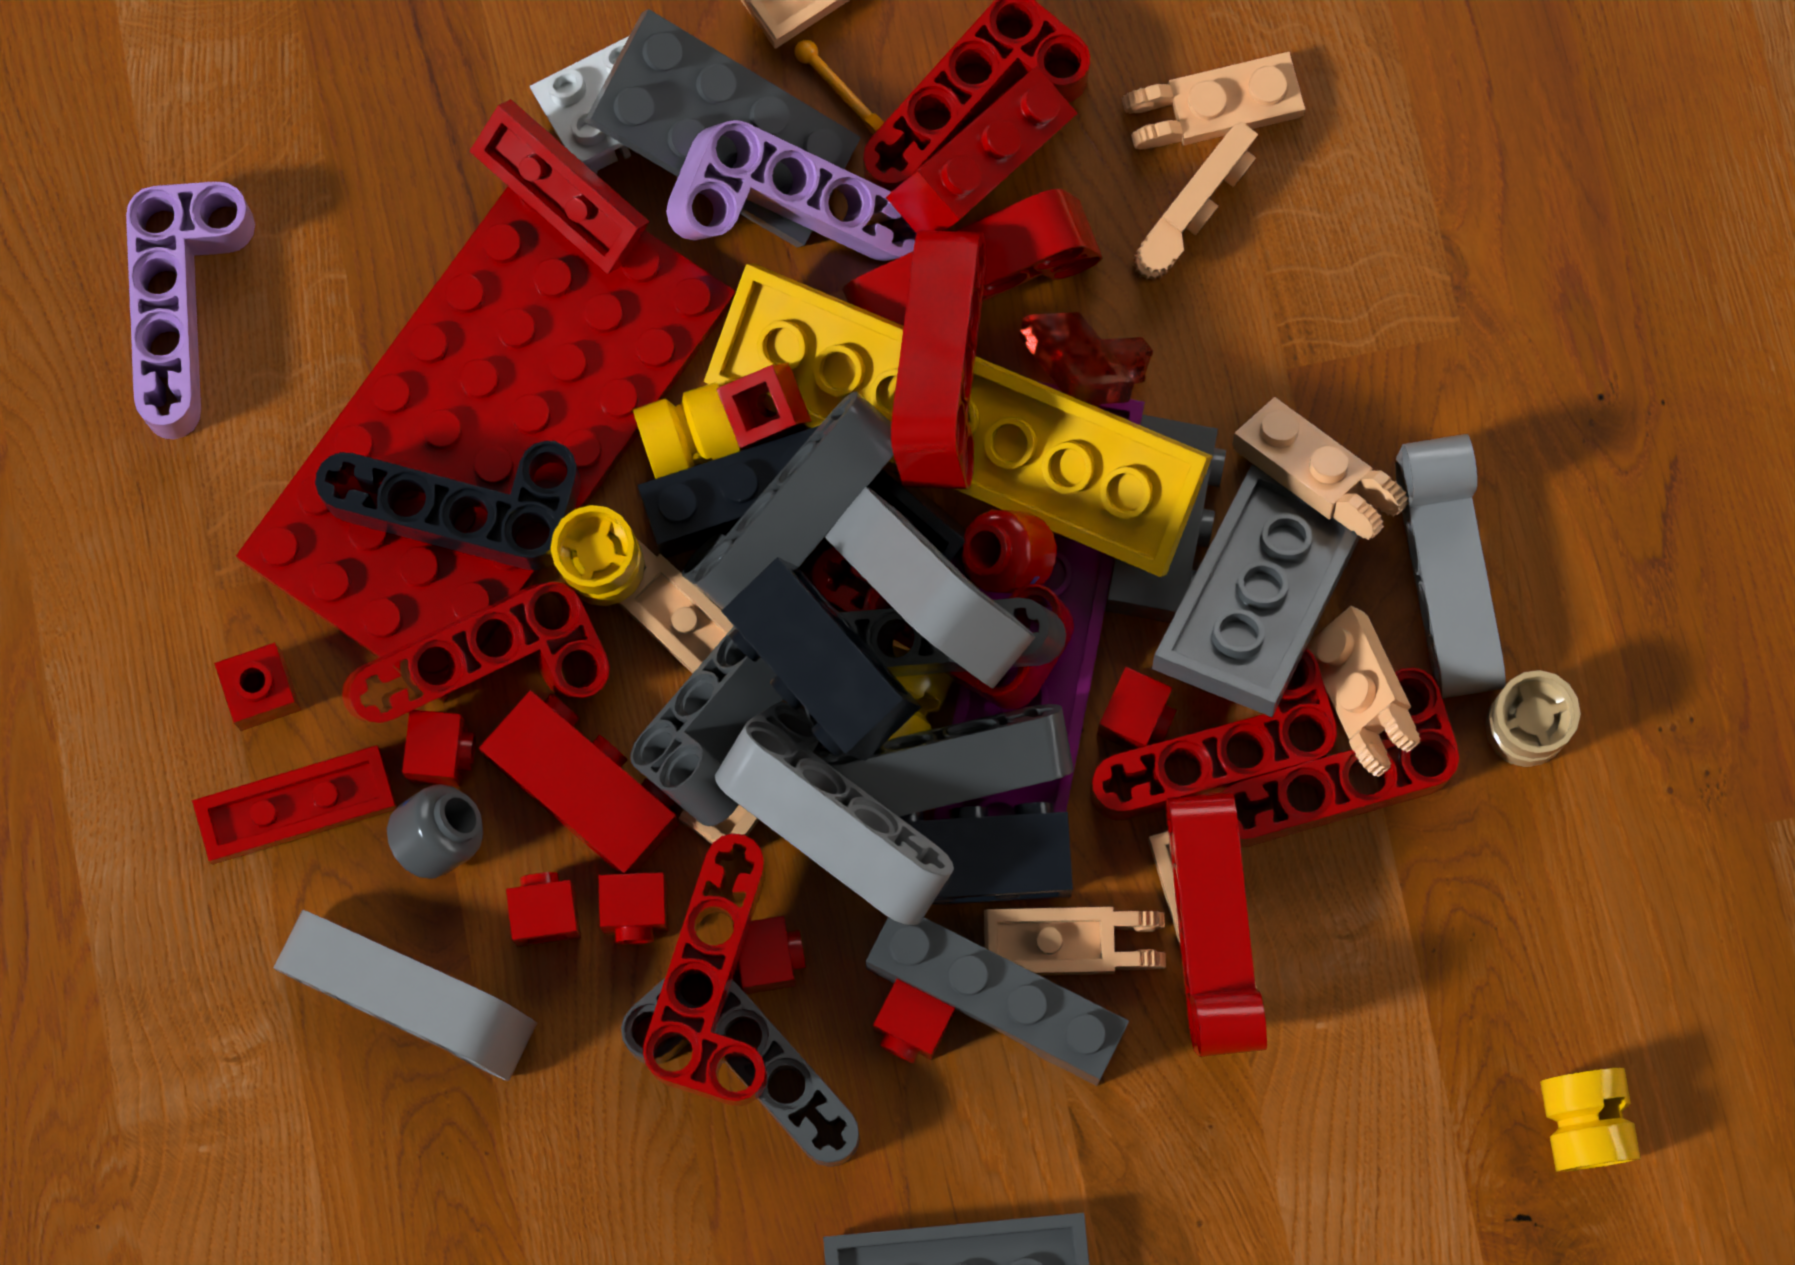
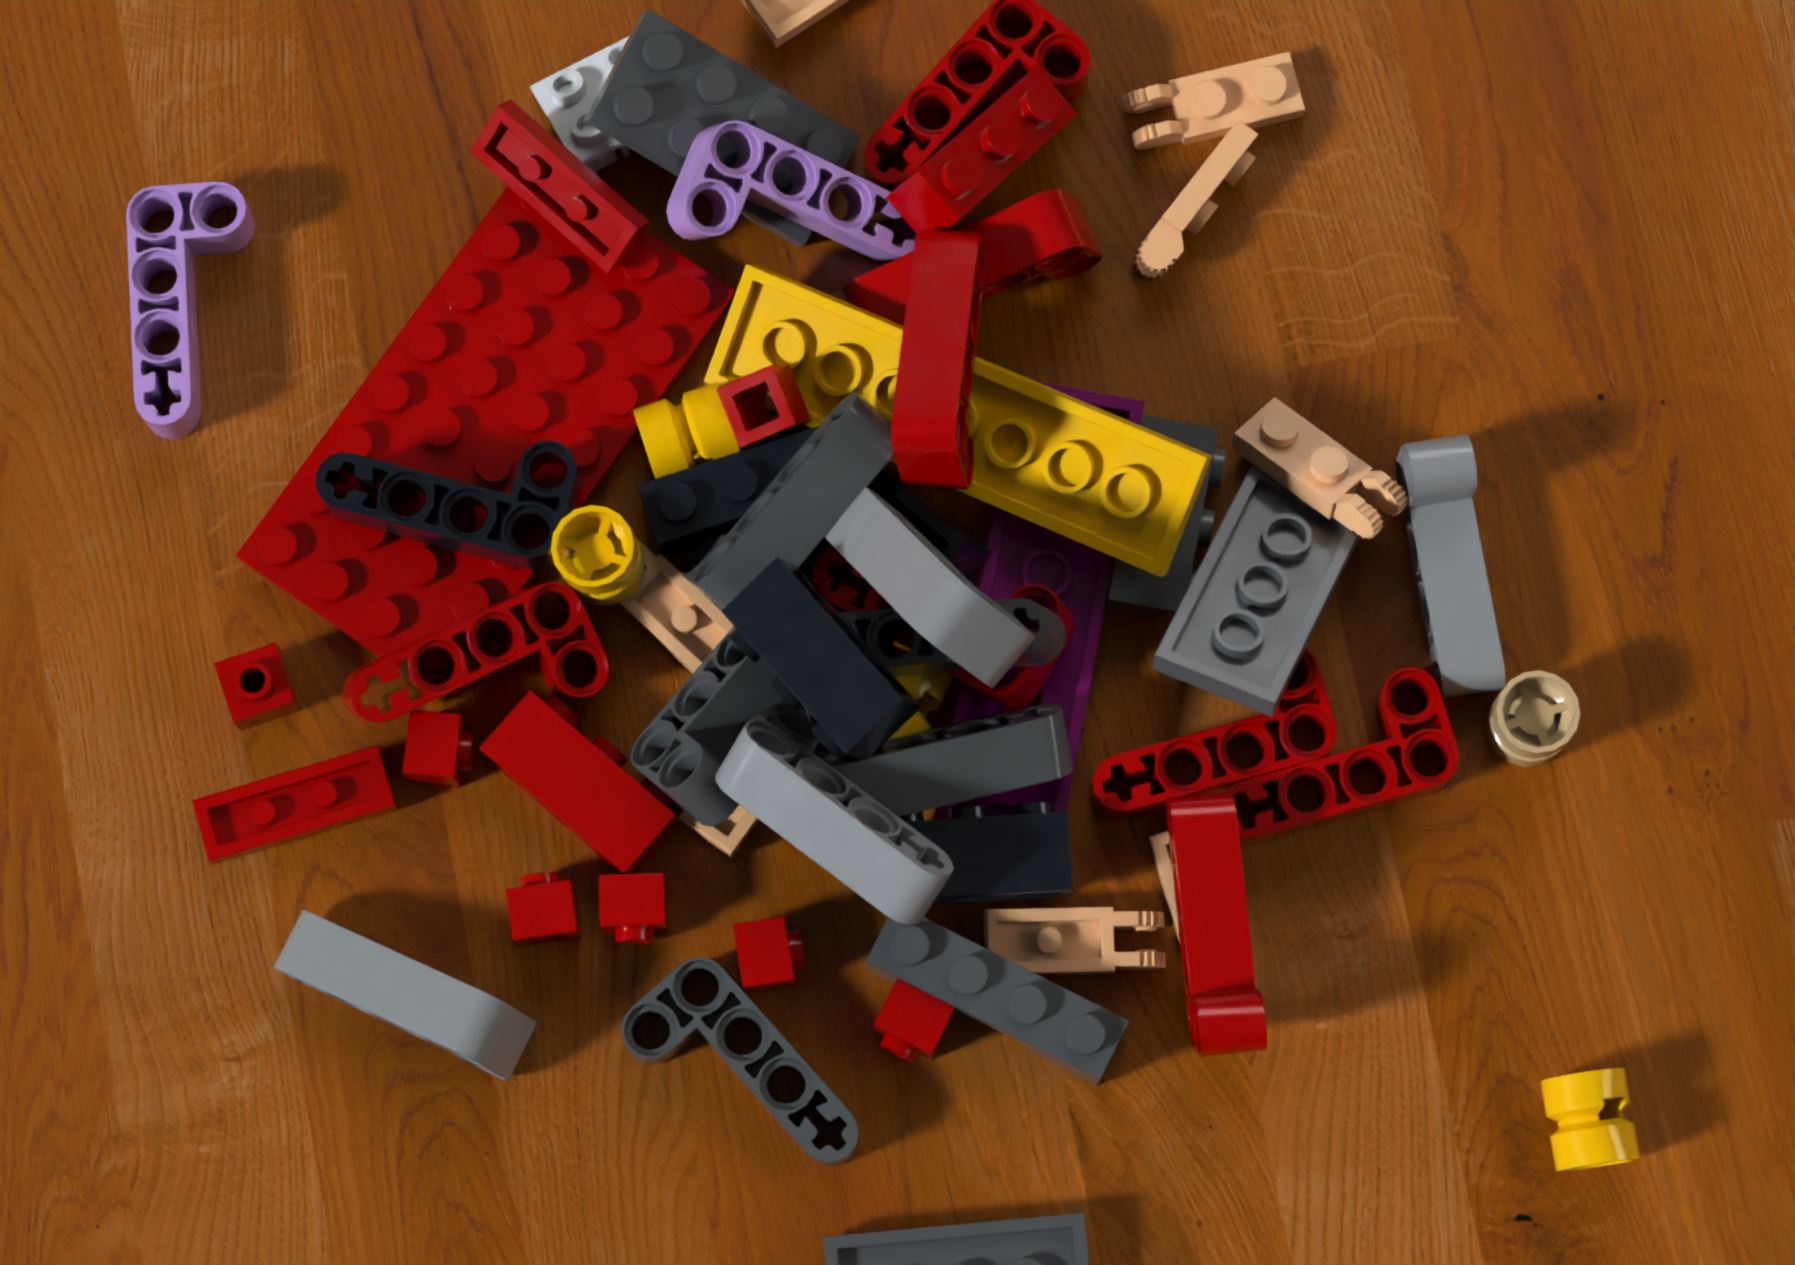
(435, 831): dark grey head -> none
(716, 964): red beam -> none
(807, 53): light orange hinge -> none
(1008, 551): red head -> none
(1081, 361): clear red hinge -> none
(1137, 711): red plate -> none
(1363, 689): light nougat hinge -> none

